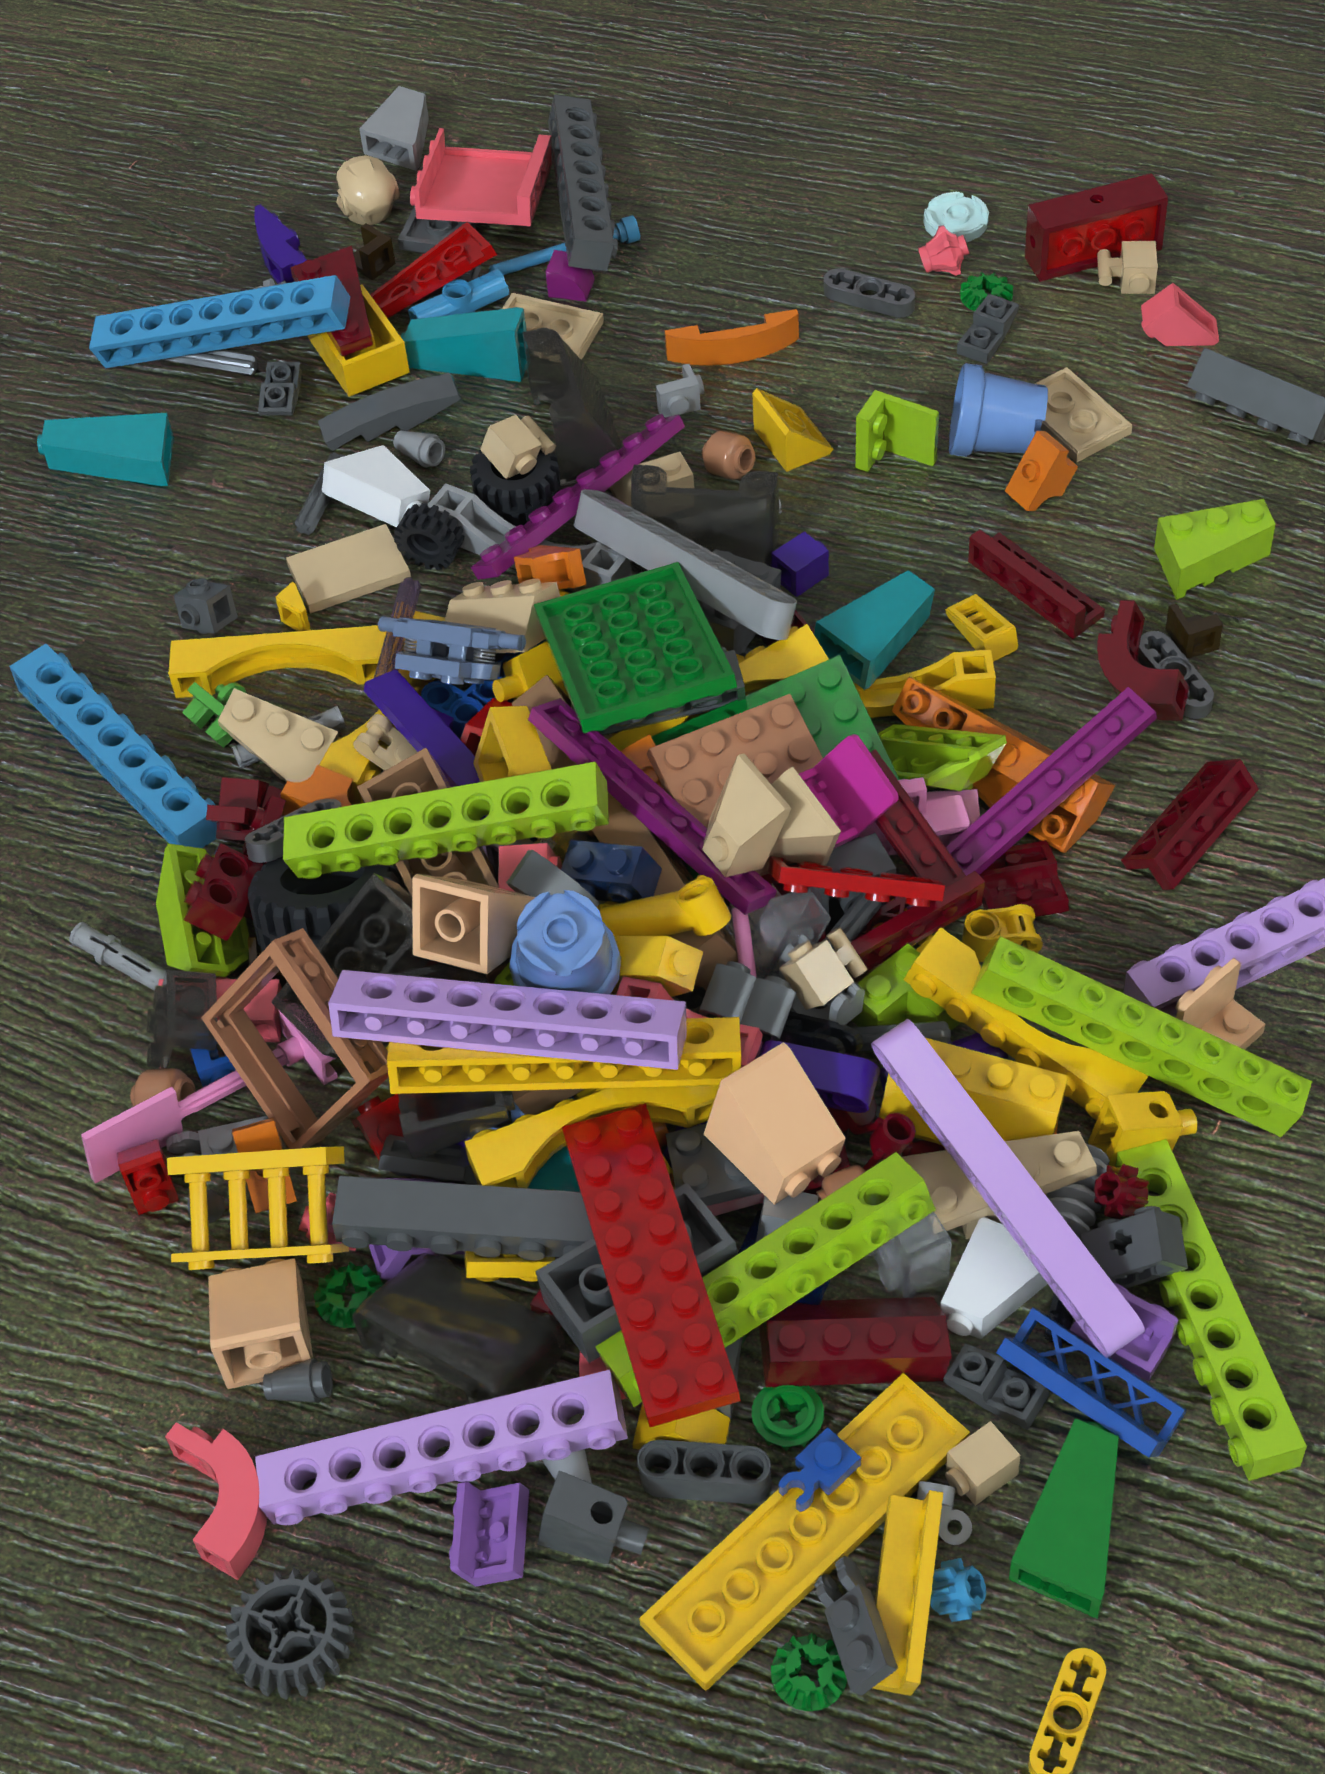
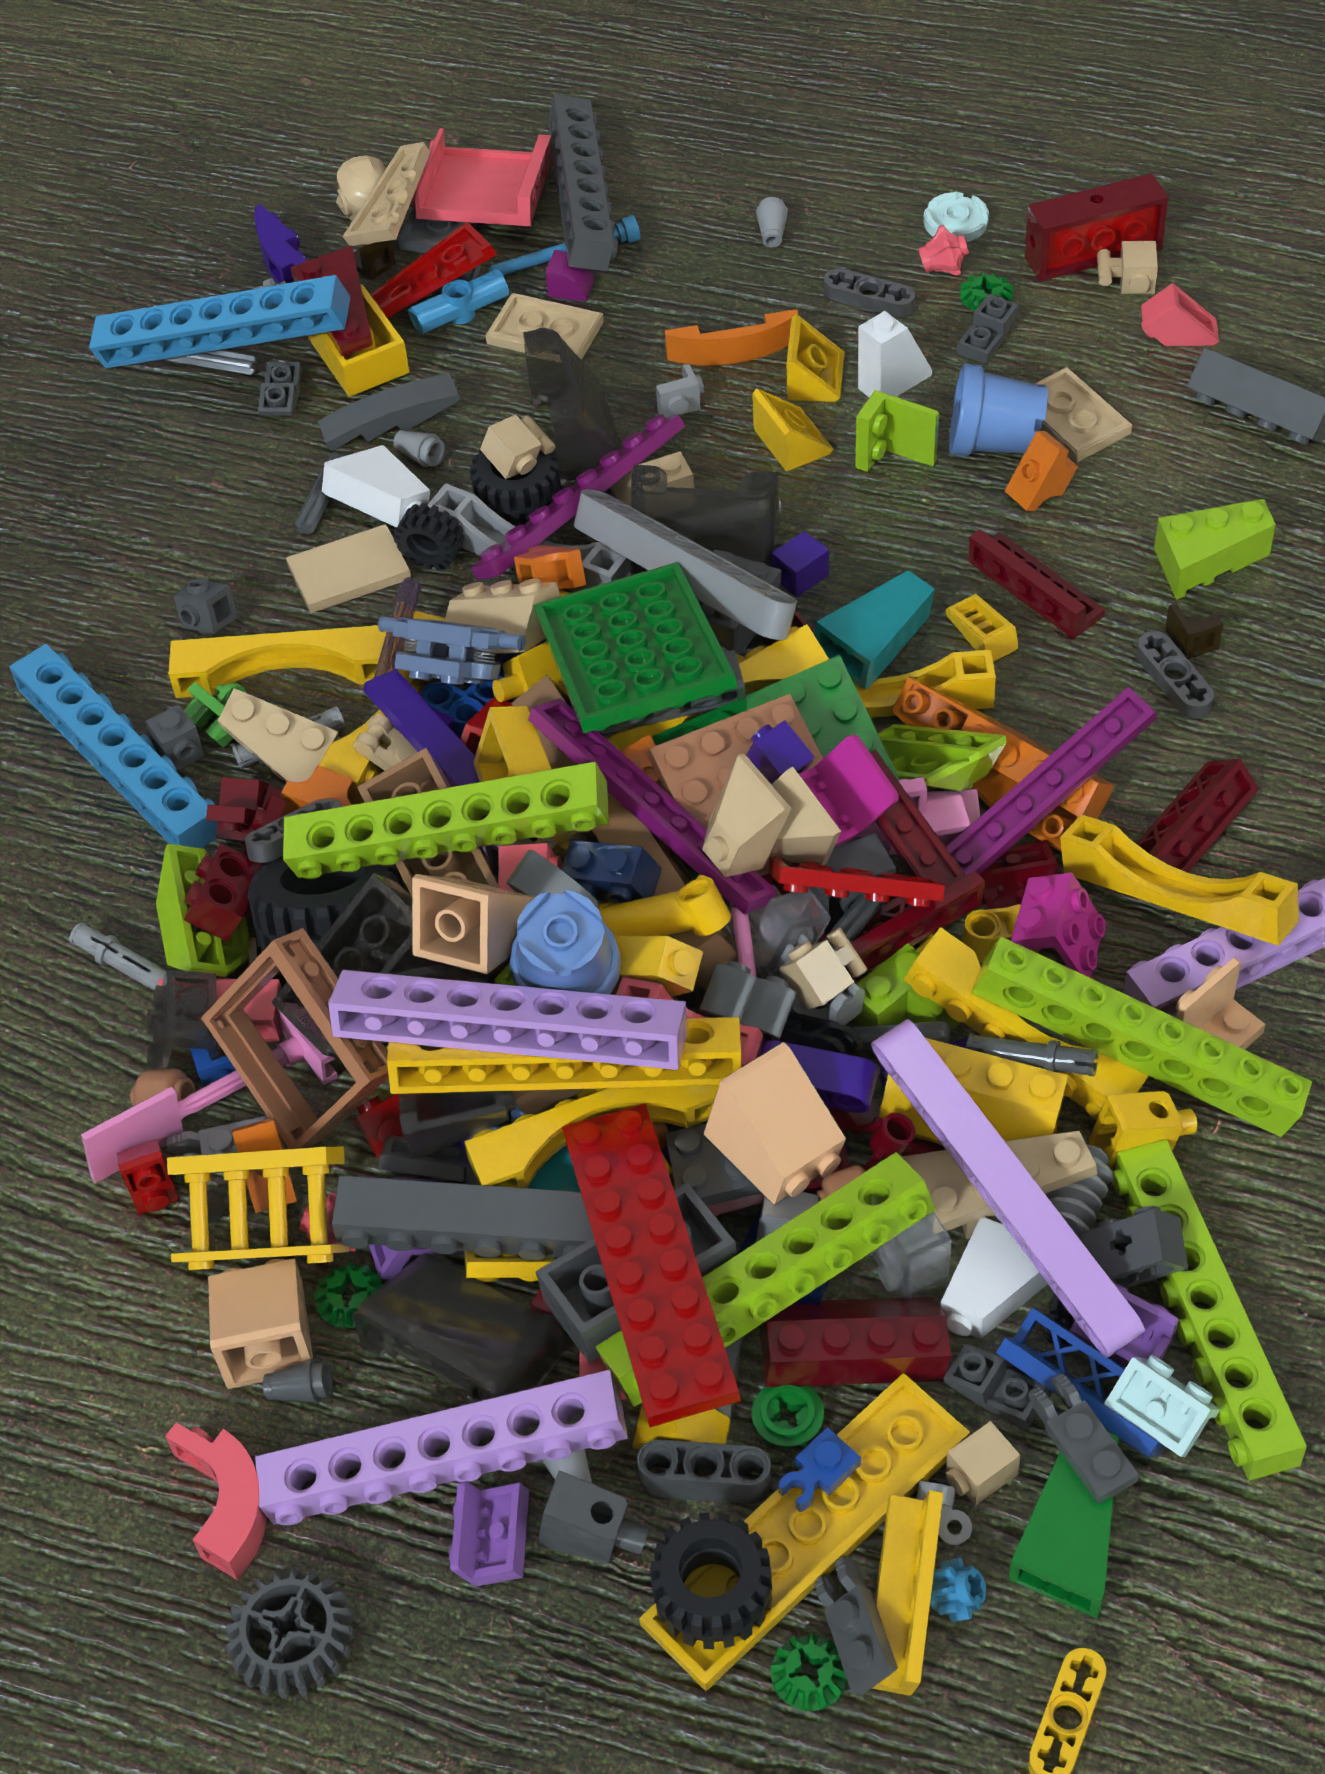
(111, 447): teal slope -> none
(175, 737): none -> dark grey brick
(292, 608): yellow slope -> none
(390, 198): none -> tan wing
(397, 129): light grey slope -> none
(470, 344): teal slope -> none
(706, 1544): none -> black tyre
(728, 455): nougat head -> none
(772, 220): none -> light grey cone
(778, 750): none -> dark purple brick
(812, 364): none -> yellow slope
(889, 357): none -> white slope
(1044, 1056): none -> dark grey pin
(1060, 916): none -> dark pink bracket
(1084, 1441): none -> dark grey hinge
(1117, 652): dark red arch -> none
(1121, 1191): dark red gear -> none
(1162, 1404): none -> light aqua bracket
(1249, 905): none -> yellow arch

